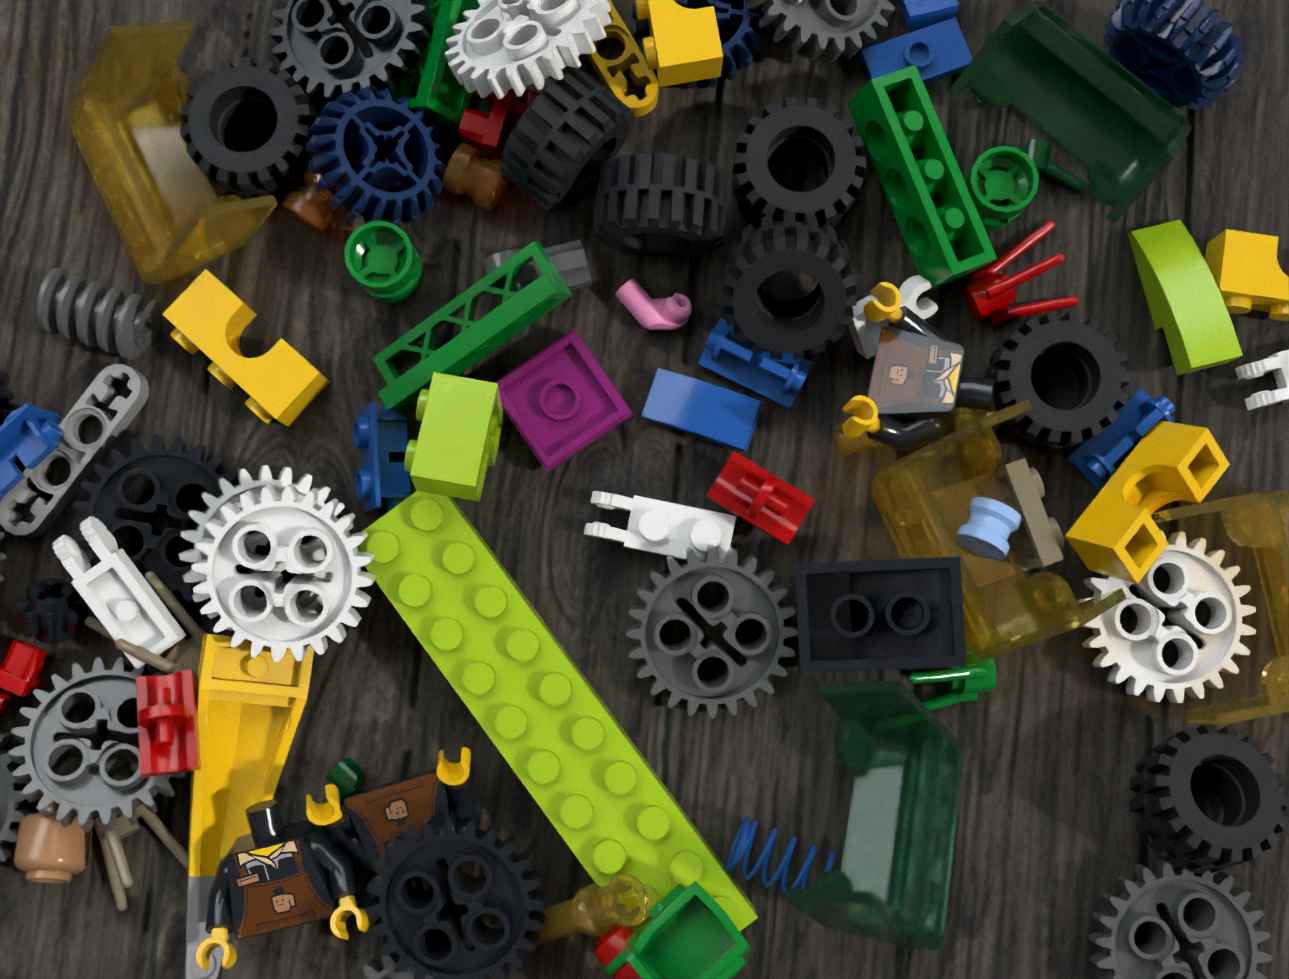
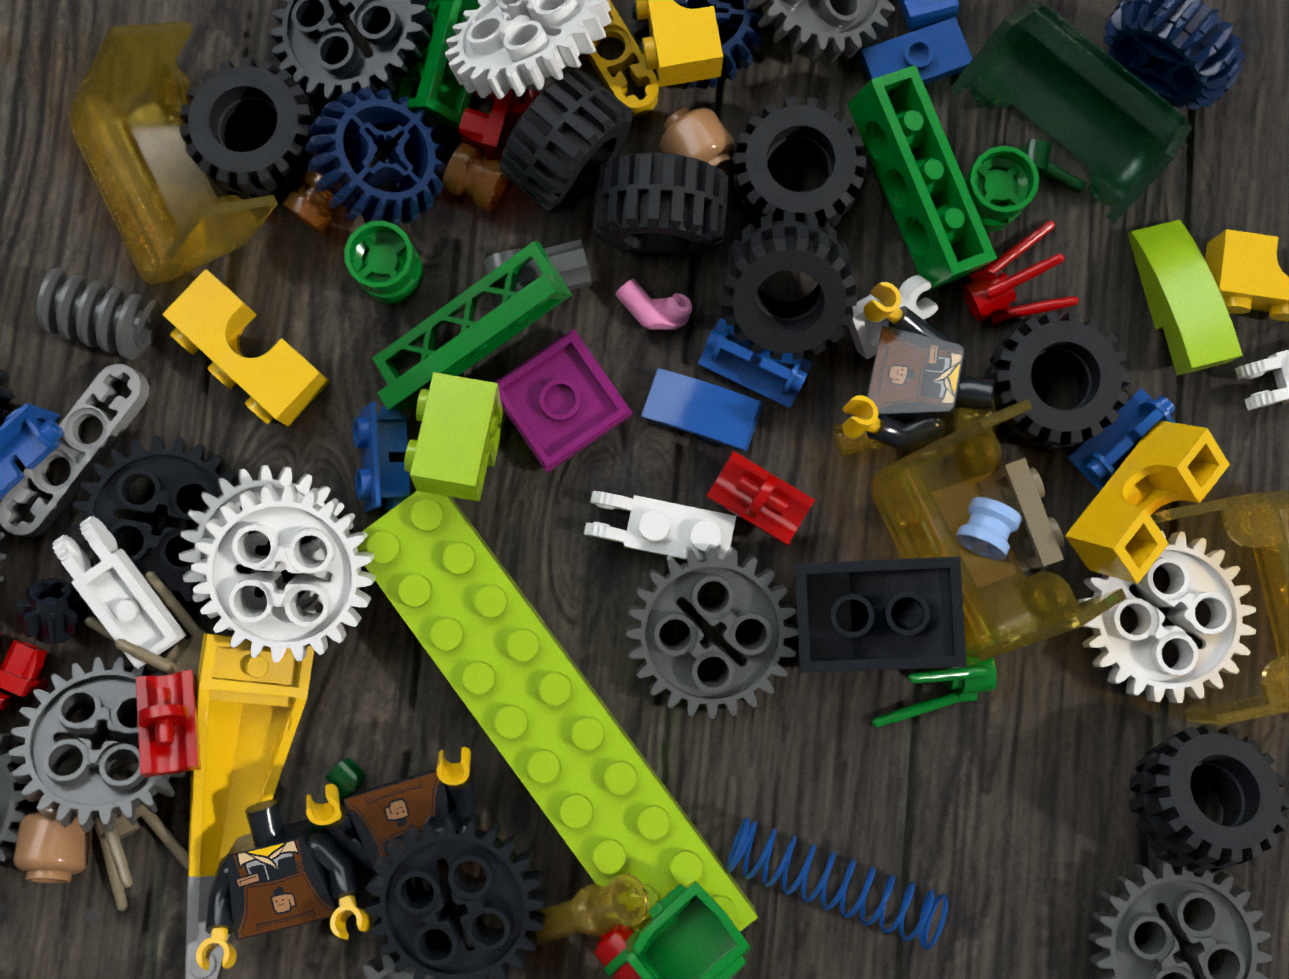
(699, 136): none -> medium nougat head
(898, 819): clear green windscreen -> none

